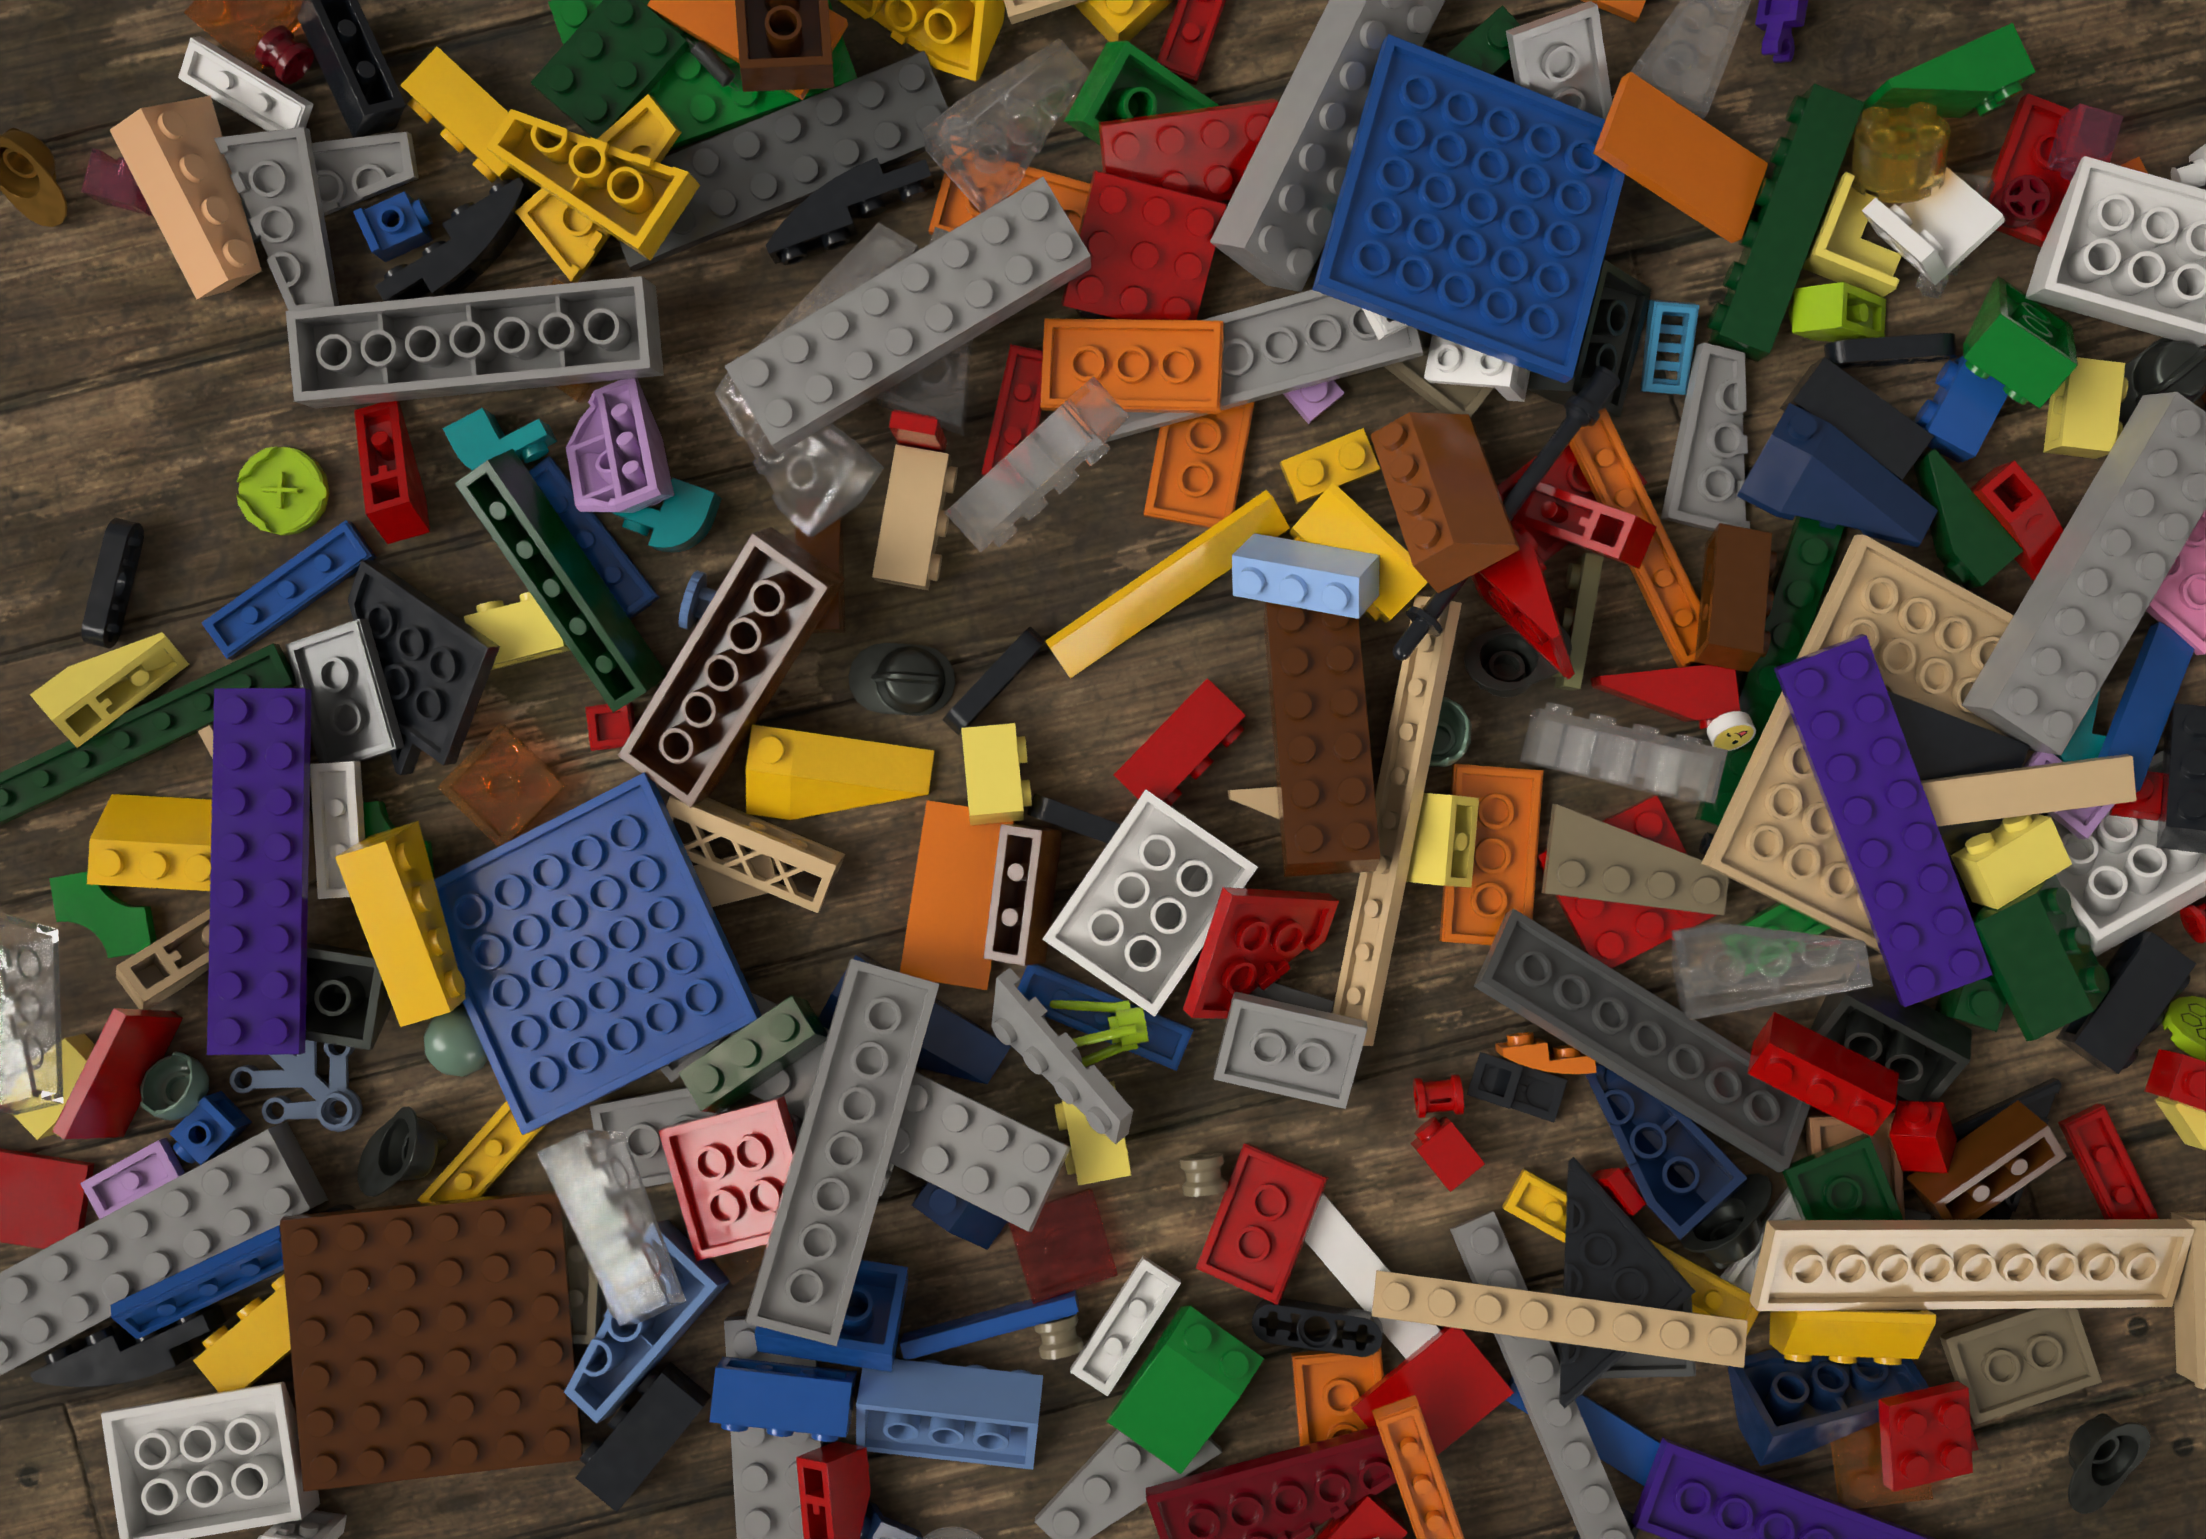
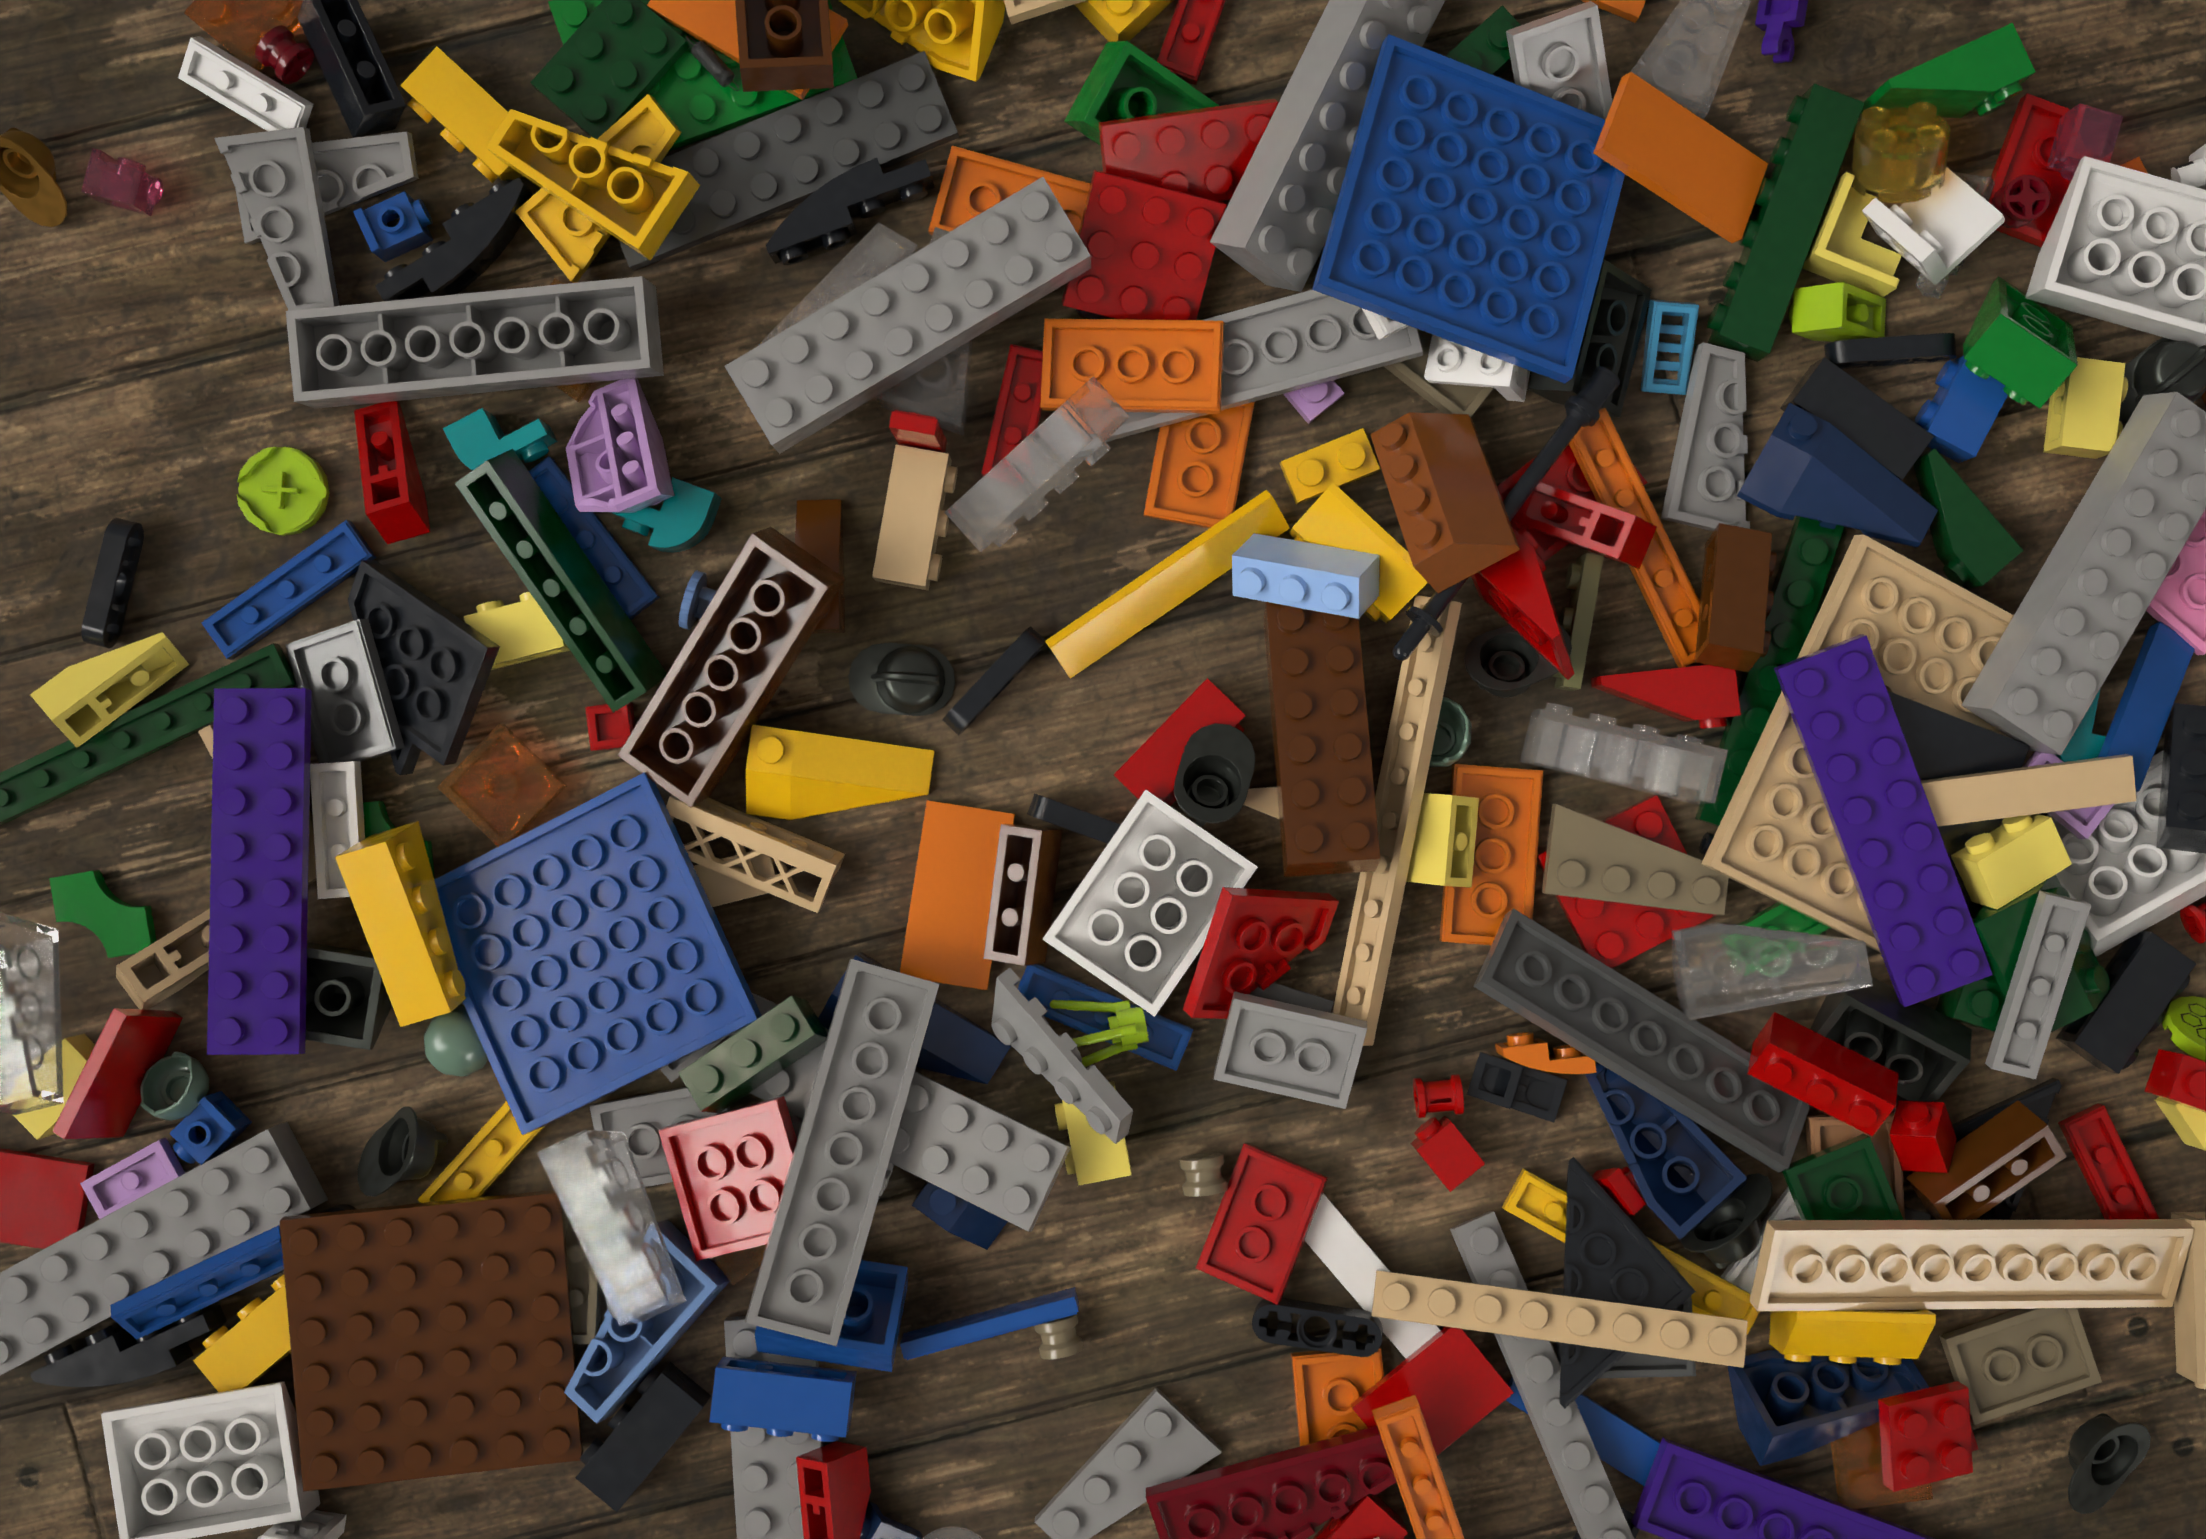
(152, 843): yellow slope -> none
(190, 192): light nougat wedge -> none
(301, 1071): sand blue plant -> none
(812, 479): clear wedge -> none
(950, 1413): medium blue slope -> none
(993, 773): light yellow brick -> none
(1001, 126): clear wedge -> none
(1064, 1247): clear red tile -> none
(1125, 1325): white plate -> none
(1184, 1388): green slope -> none
(1214, 773): none -> pearl dark grey piece
(1731, 730): tile -> none
(2022, 512): red slope -> none
(2037, 984): none -> light grey plate
(2148, 800): red plate -> none

